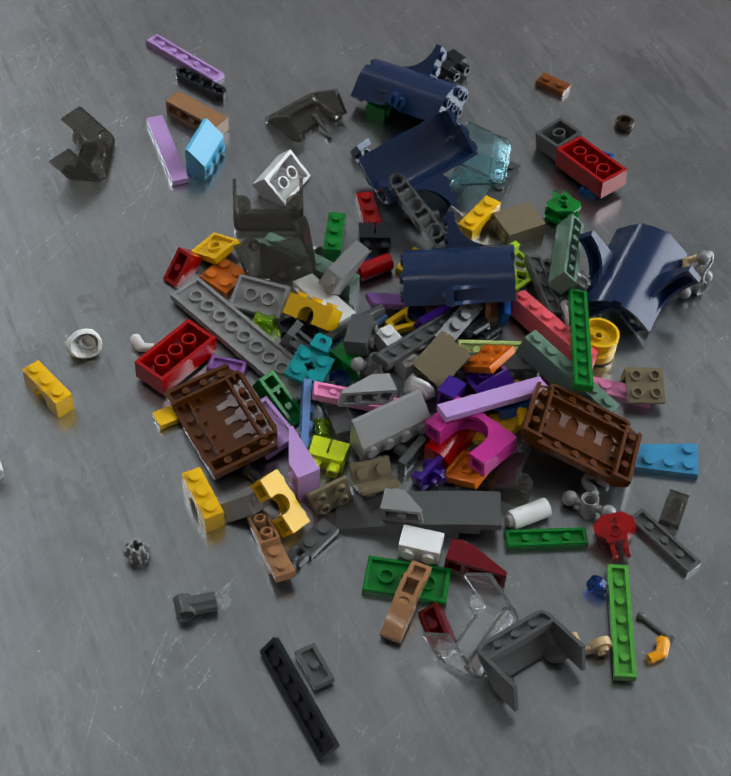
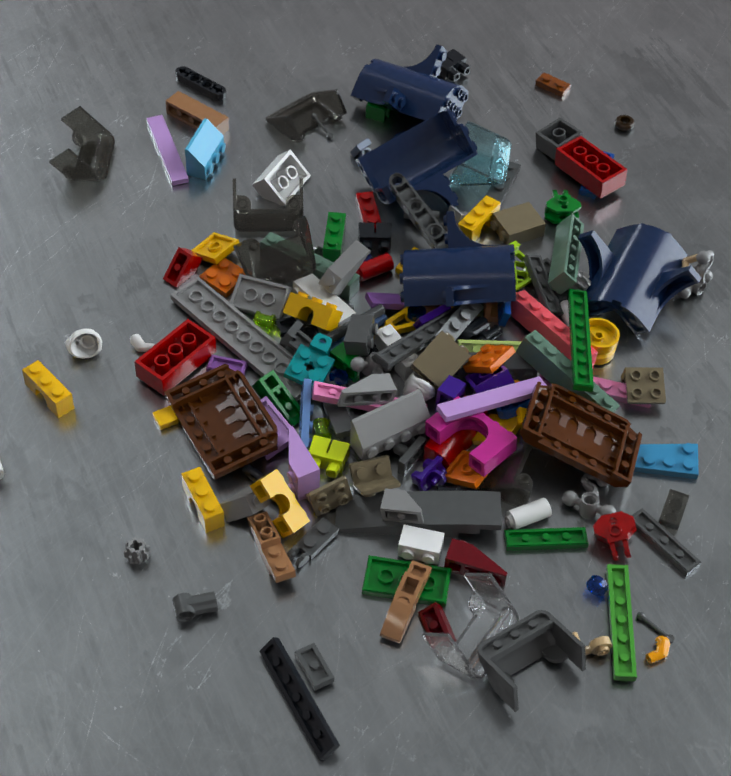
(183, 57): lavender tile -> none

